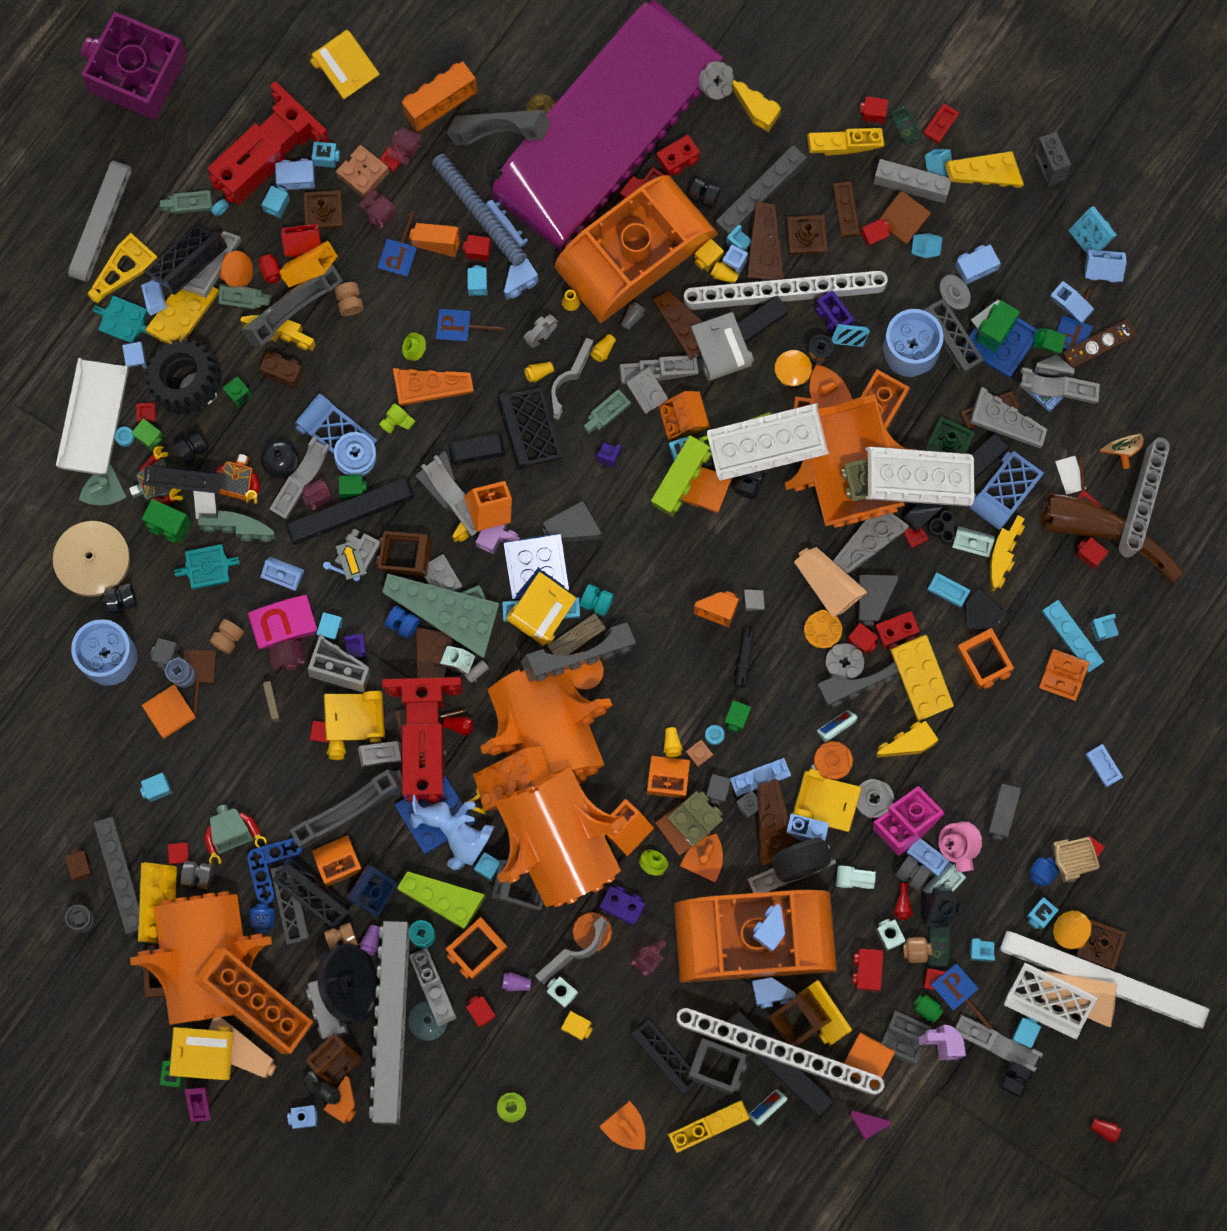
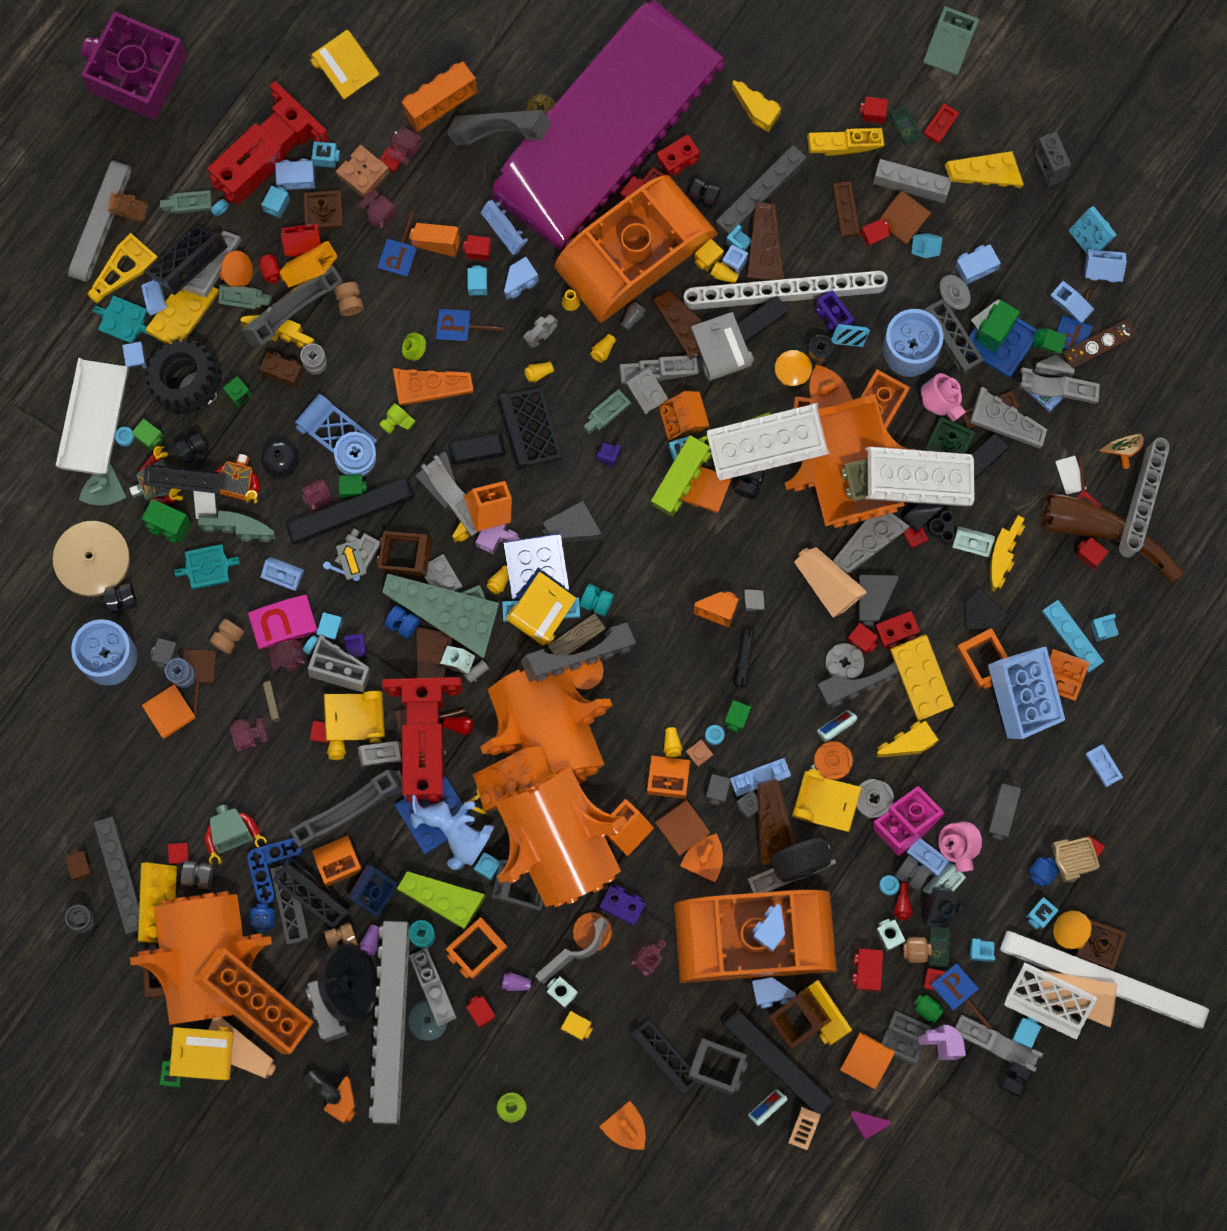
(127, 206): none -> clear orange slope
(146, 411): red tile -> none
(155, 787): medium azure brick -> none
(198, 1104): magenta slope -> none
(244, 735): none -> clear pink brick
(300, 478): light grey piece -> none
(310, 645): none -> medium azure tile
(310, 1117): light blue brick -> none
(313, 359): none -> light grey wheel
(333, 1058): reddish brown window -> none
(479, 210): sand blue piece -> none
(498, 581): none -> yellow cone
(571, 375): light grey piece -> none
(653, 862): lime plate -> none
(695, 818): olive plate -> none
(709, 1126): yellow slope -> none
(724, 85): light grey plate -> none
(790, 1050): white beam -> none
(806, 227): reddish brown plate -> none
(806, 828): light blue slope -> none
(809, 1116): none -> light nougat slope
(823, 629): light orange dish -> none
(850, 877): light aqua piece -> none
(889, 885): none -> medium azure tile
(936, 161): medium azure panel -> none
(943, 396): none -> bright pink piece
(948, 590): medium azure tile -> none
(951, 40): none -> sand green slope
(989, 507): medium blue piece -> none
(1026, 693): none -> light blue slope
(1107, 1130): red cone -> none

